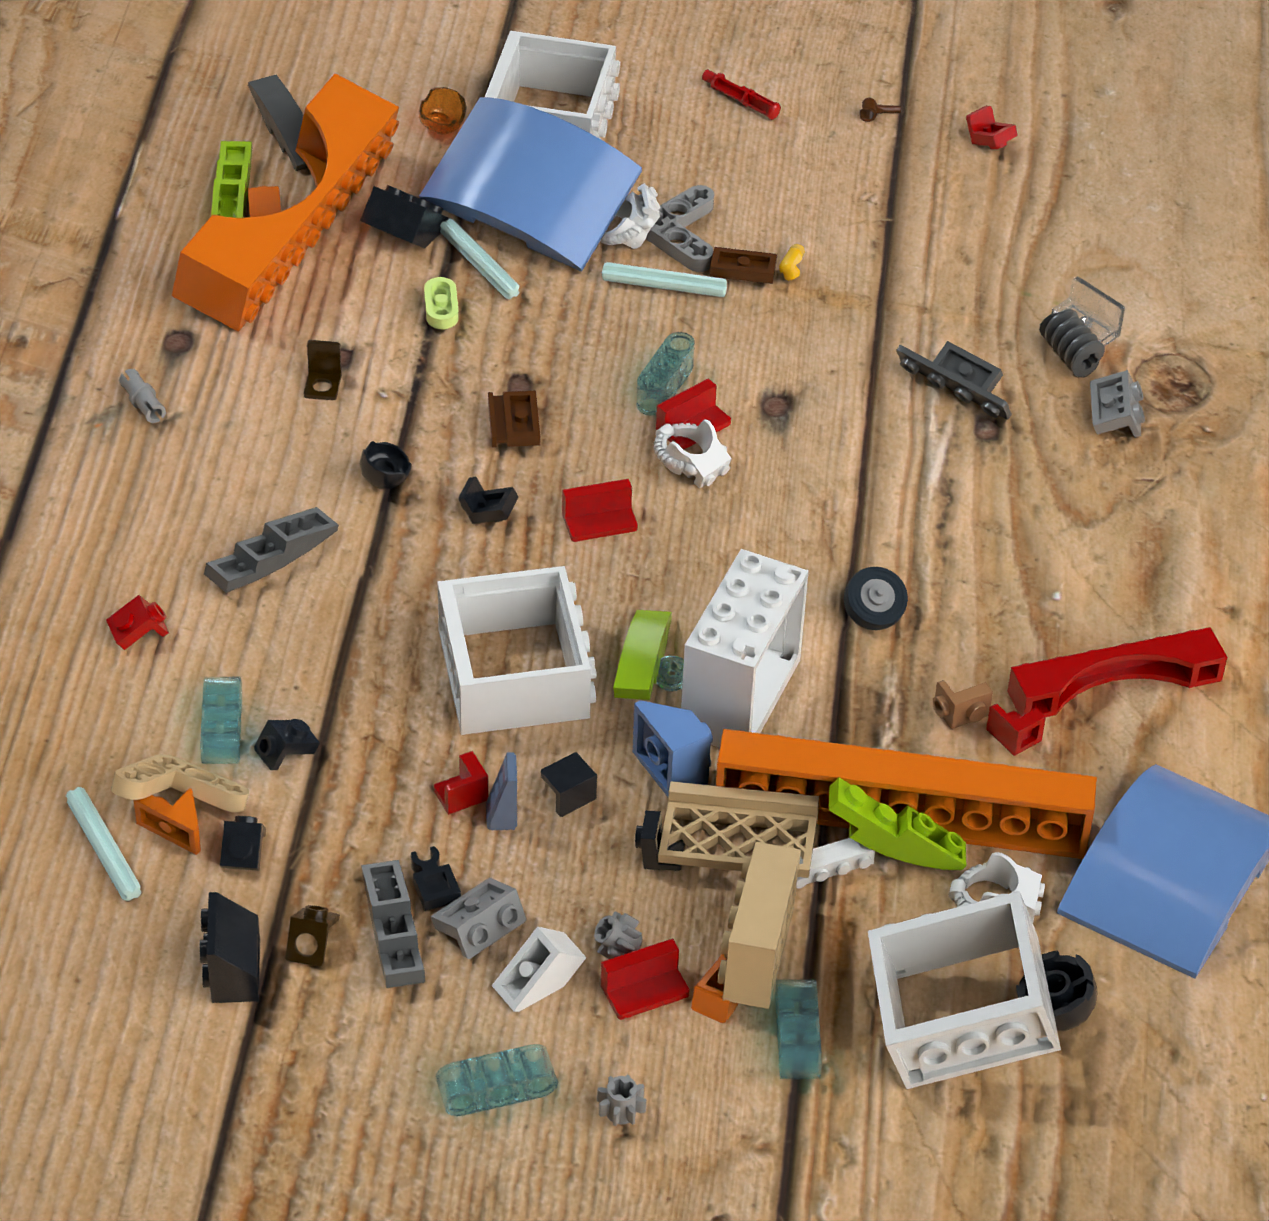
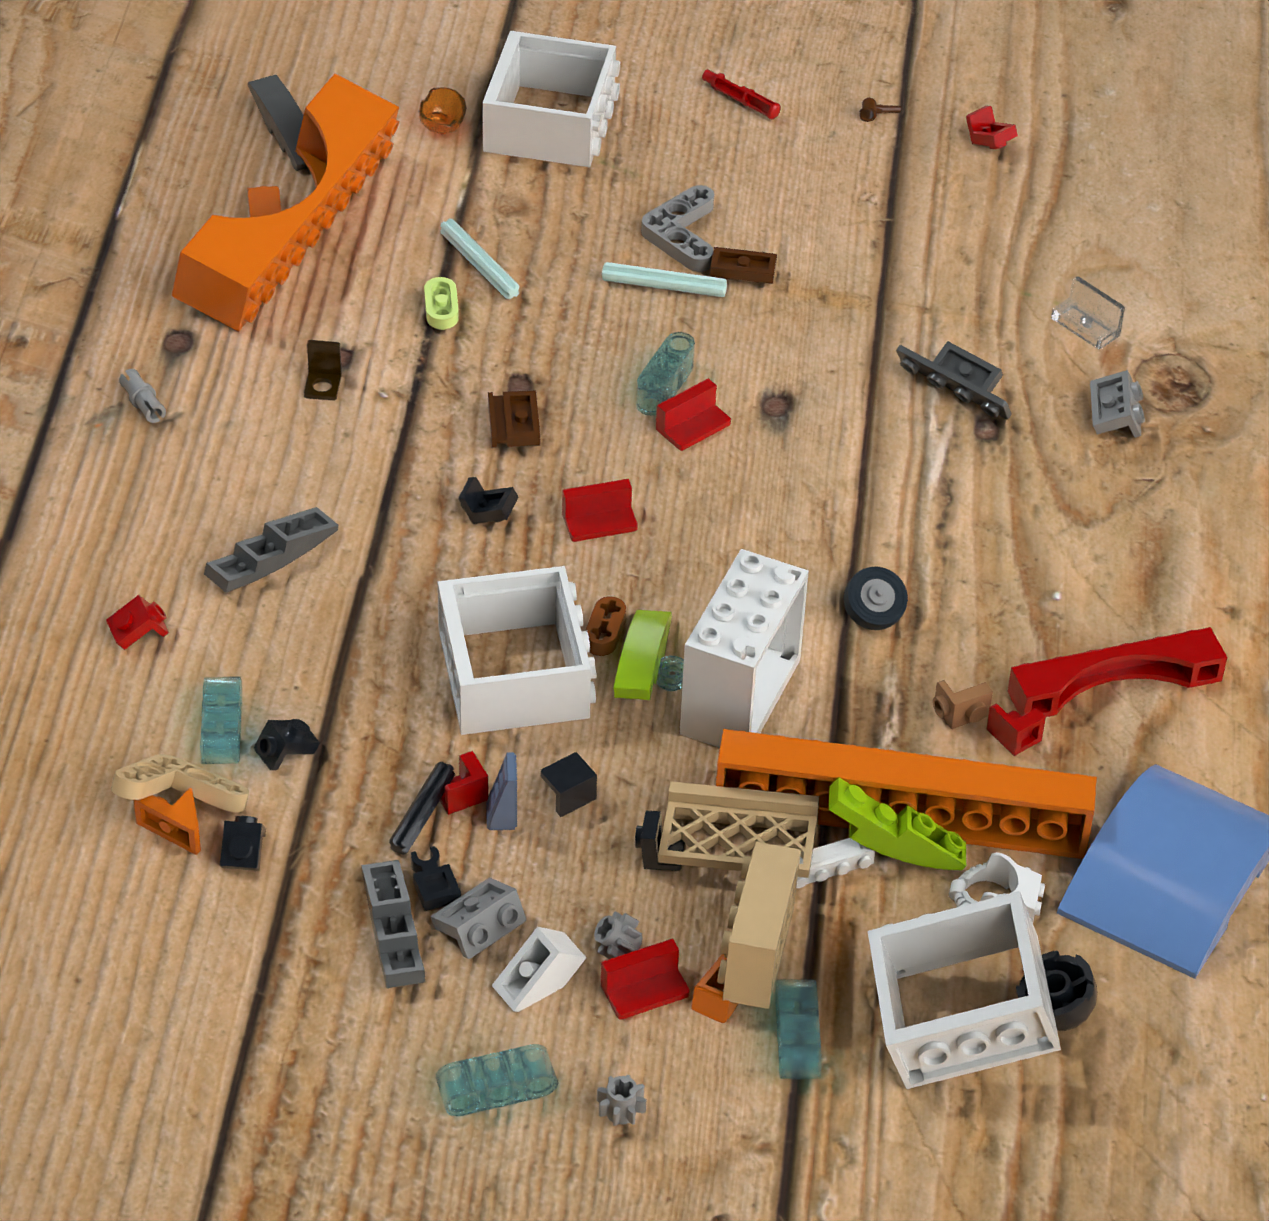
(103, 844): light aqua axle -> none
(230, 951): black slope -> none
(232, 179): lime slope -> none
(314, 921): dark brown bracket -> none
(384, 465): black hair -> none
(403, 215): black slope -> none
(421, 808): none -> black axle
(533, 179): medium blue slope -> none
(612, 627): none -> dark orange beam
(638, 217): white piece -> none
(671, 744): medium blue slope -> none
(704, 466): white piece -> none
(790, 260): yellow arm -> none
(1073, 341): dark grey piece -> none

